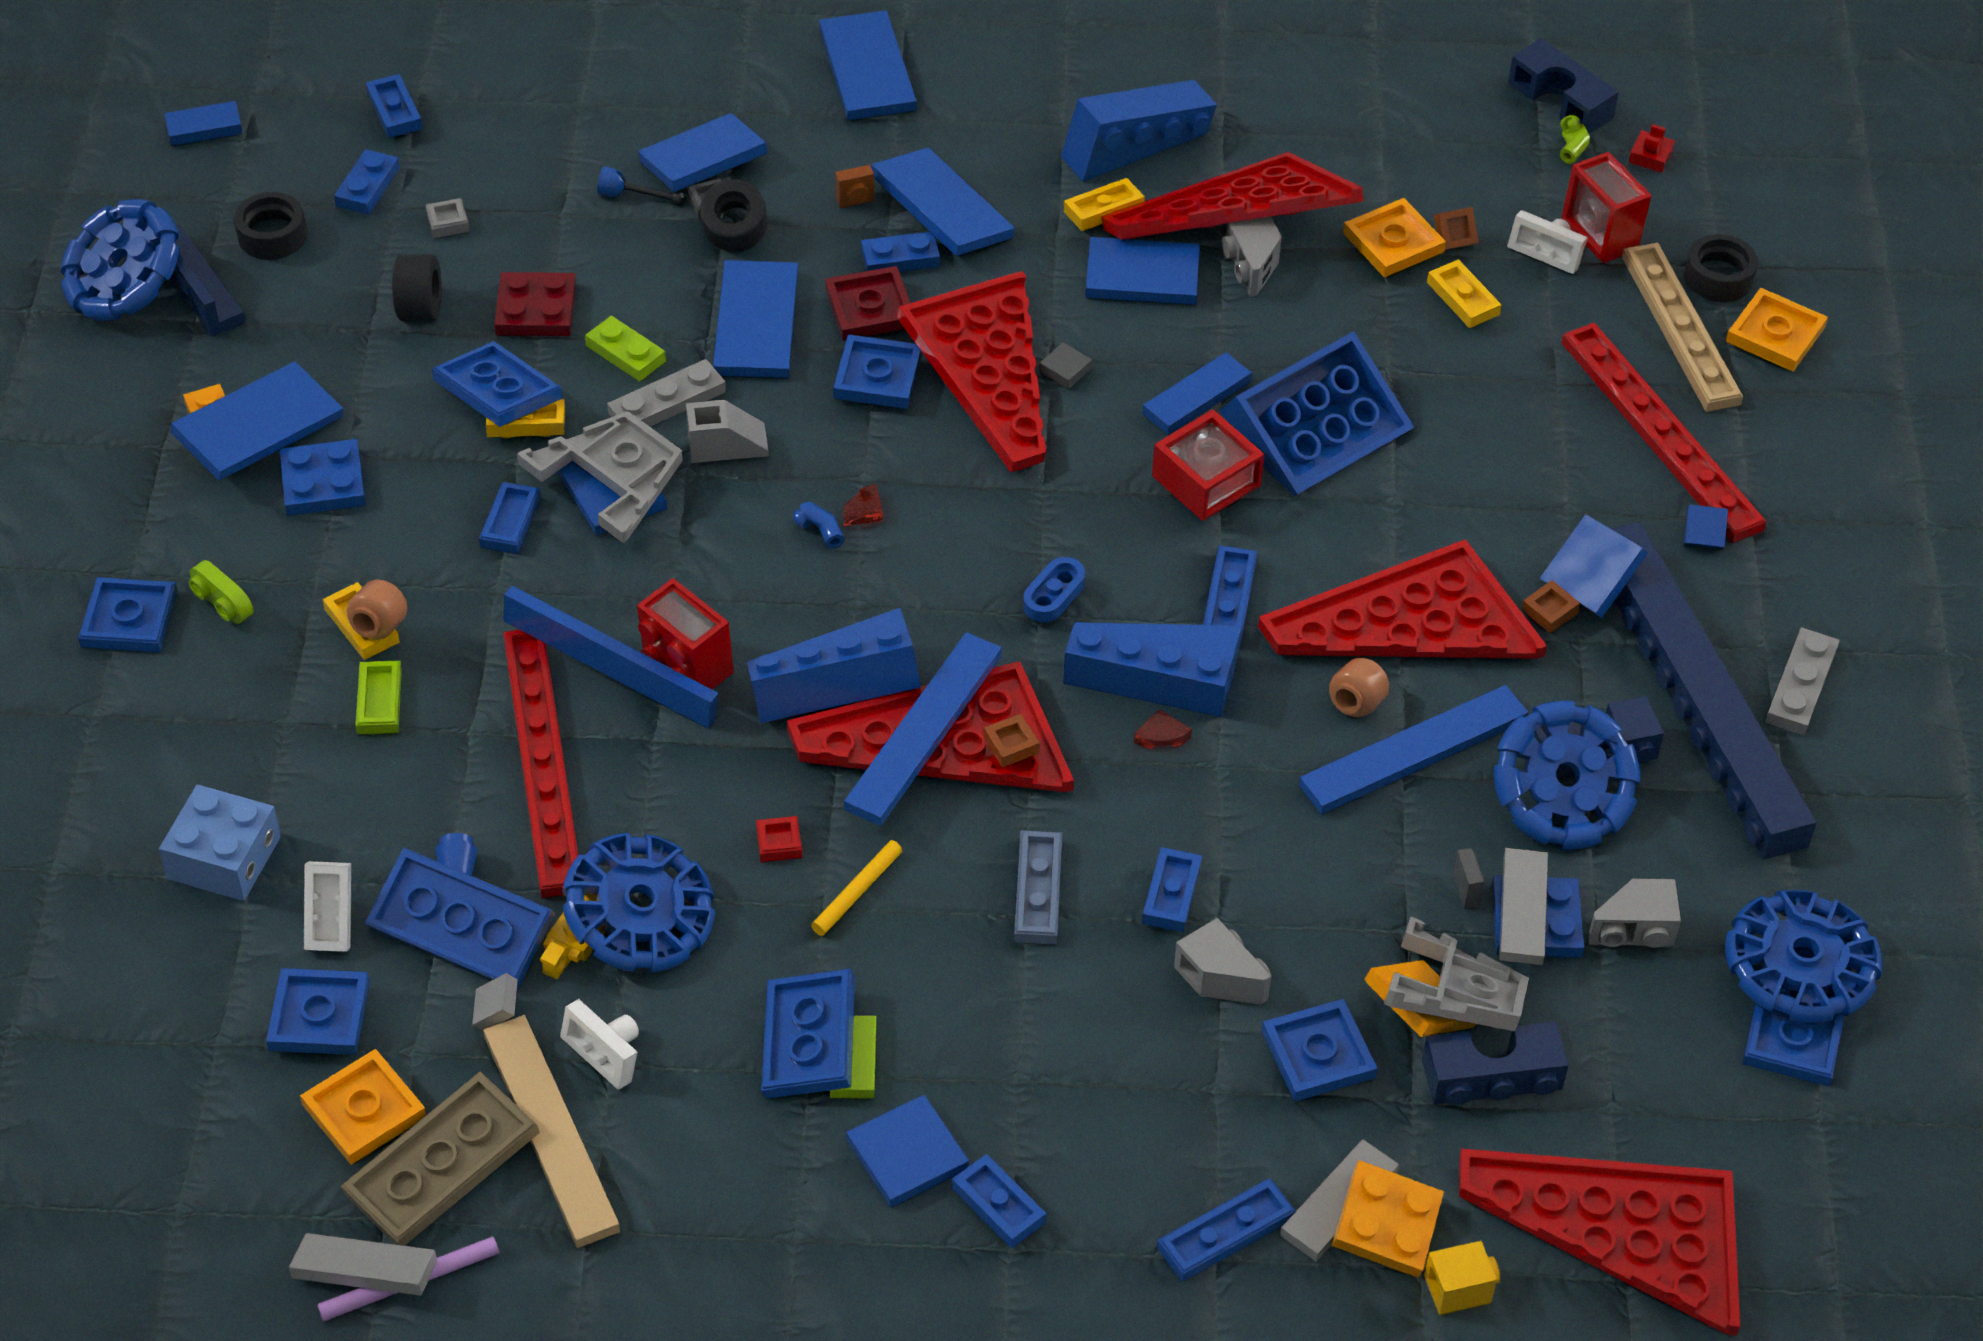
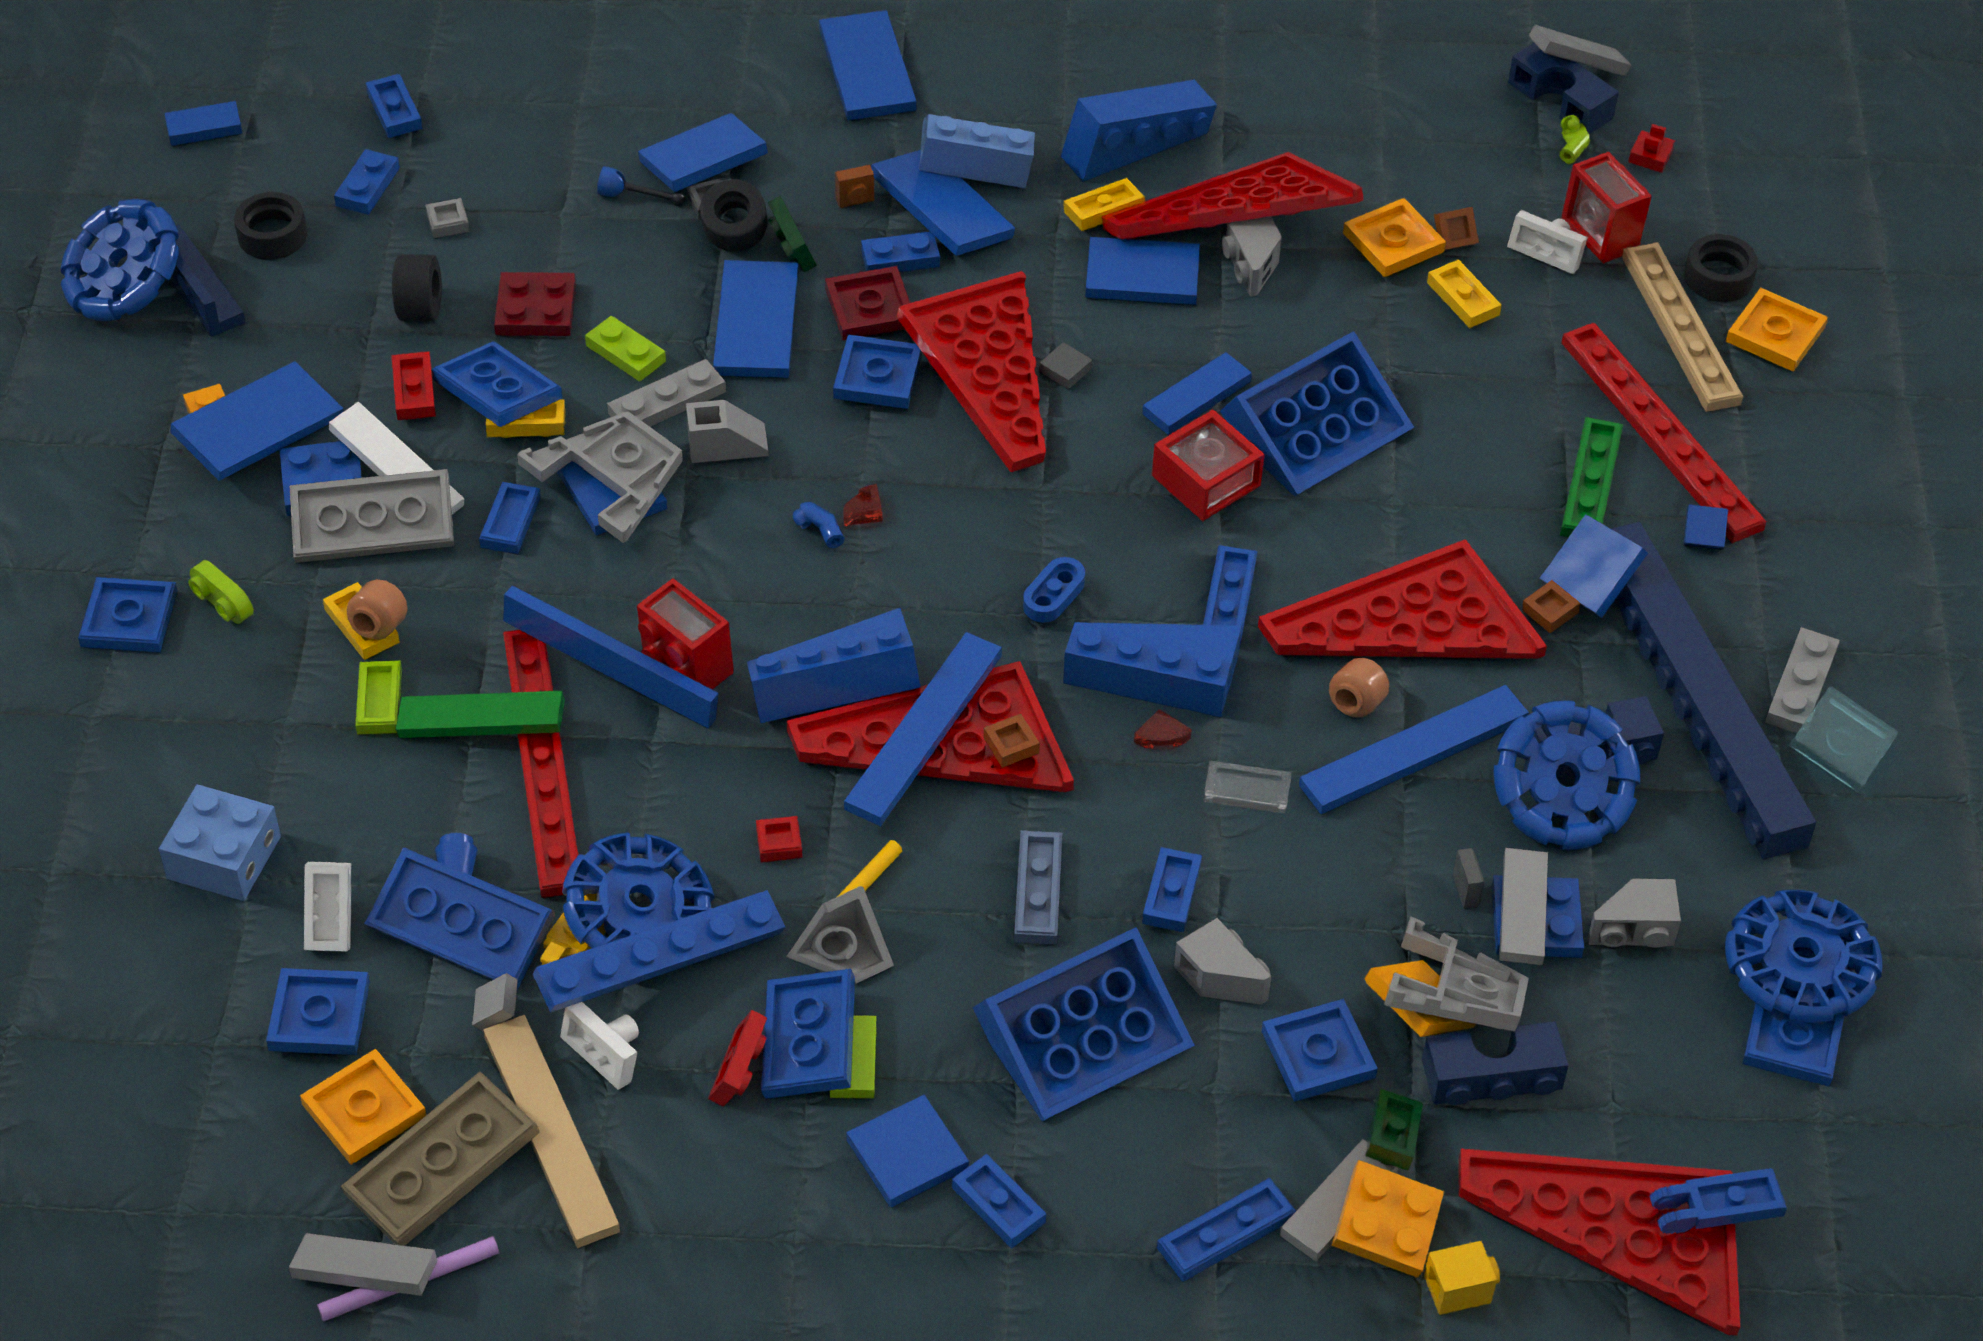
(371, 515): none -> light grey tile
(380, 447): none -> white tile
(413, 385): none -> red plate
(480, 714): none -> green tile
(658, 951): none -> blue plate
(744, 1046): none -> red plate
(794, 245): none -> dark green plate
(844, 937): none -> light grey slope
(976, 151): none -> medium blue slope
(1084, 1024): none -> blue slope
(1247, 787): none -> clear tile
(1394, 1129): none -> dark green plate
(1579, 50): none -> light grey tile
(1592, 473): none -> green tile
(1720, 1201): none -> blue hinge
(1843, 739): none -> clear light blue tile

